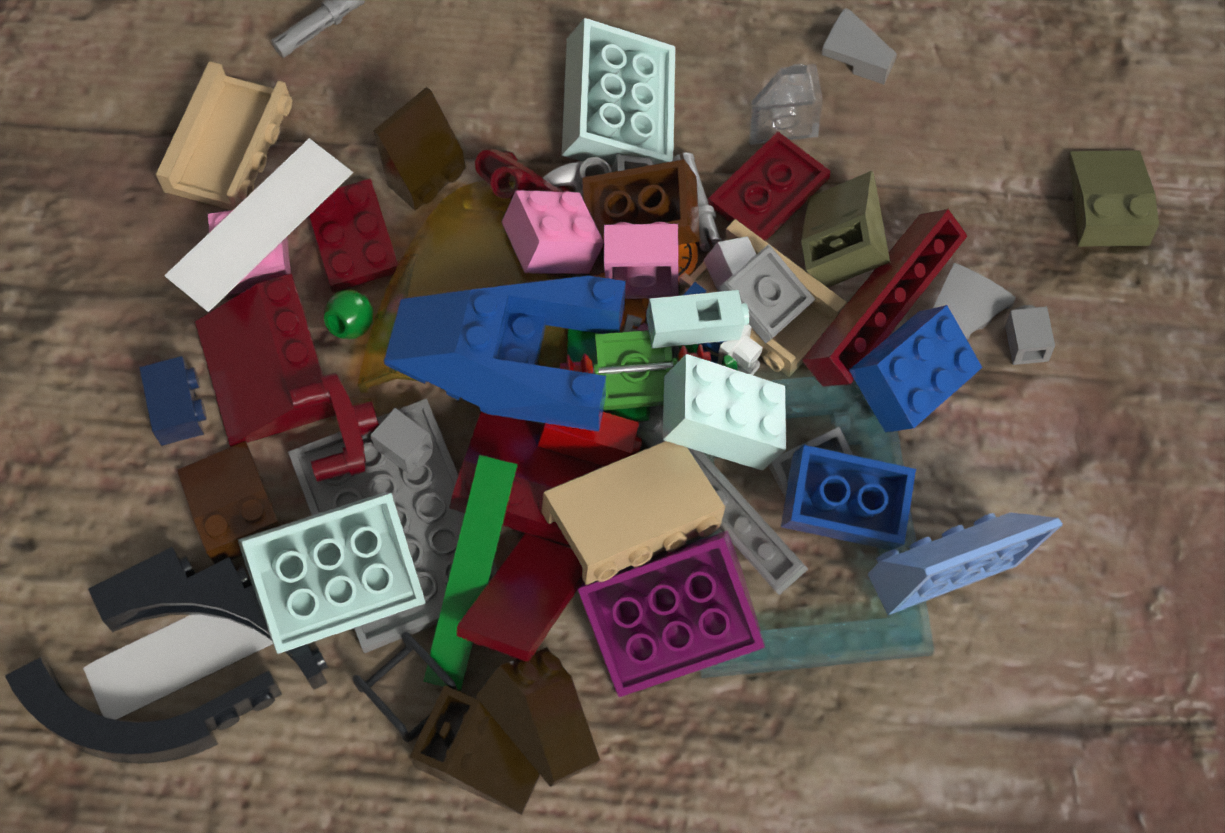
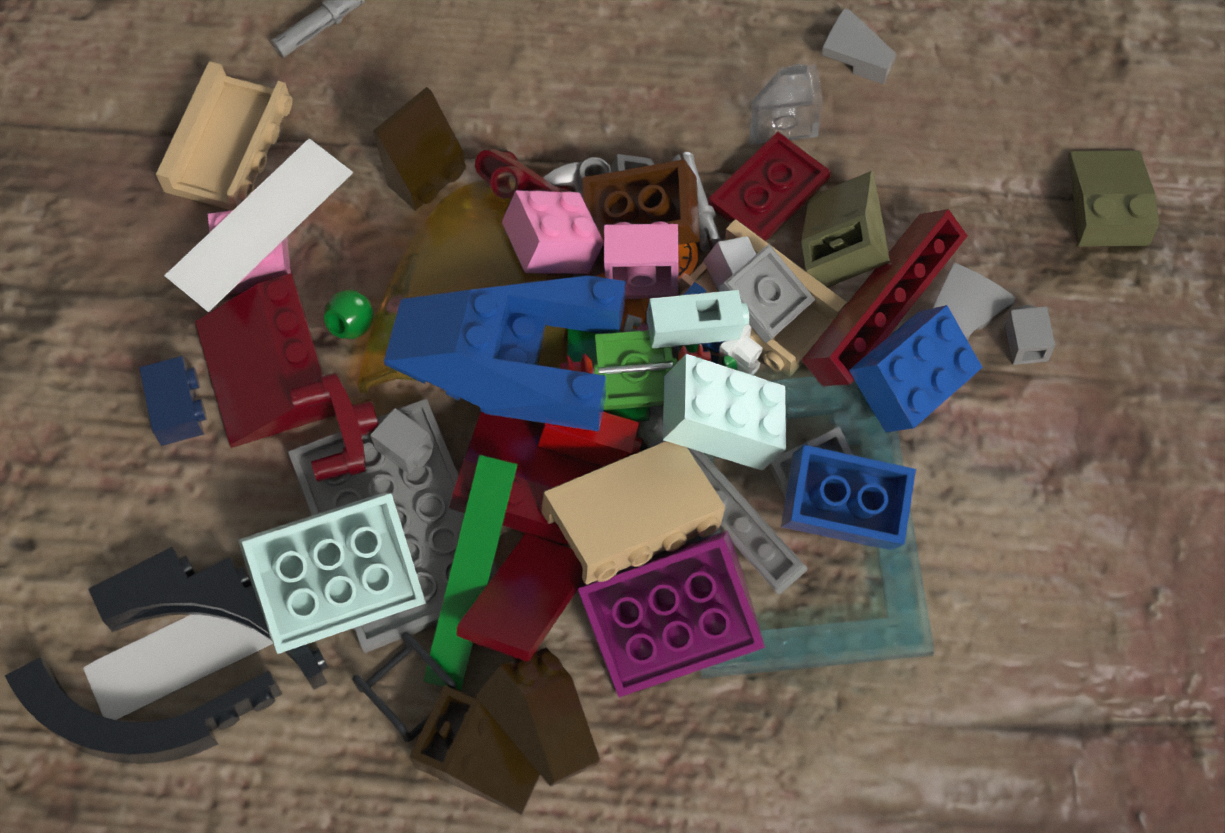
(227, 500): reddish brown slope -> none
(353, 236): dark red plate -> none
(617, 95): light aqua slope -> none
(957, 558): light blue slope -> none

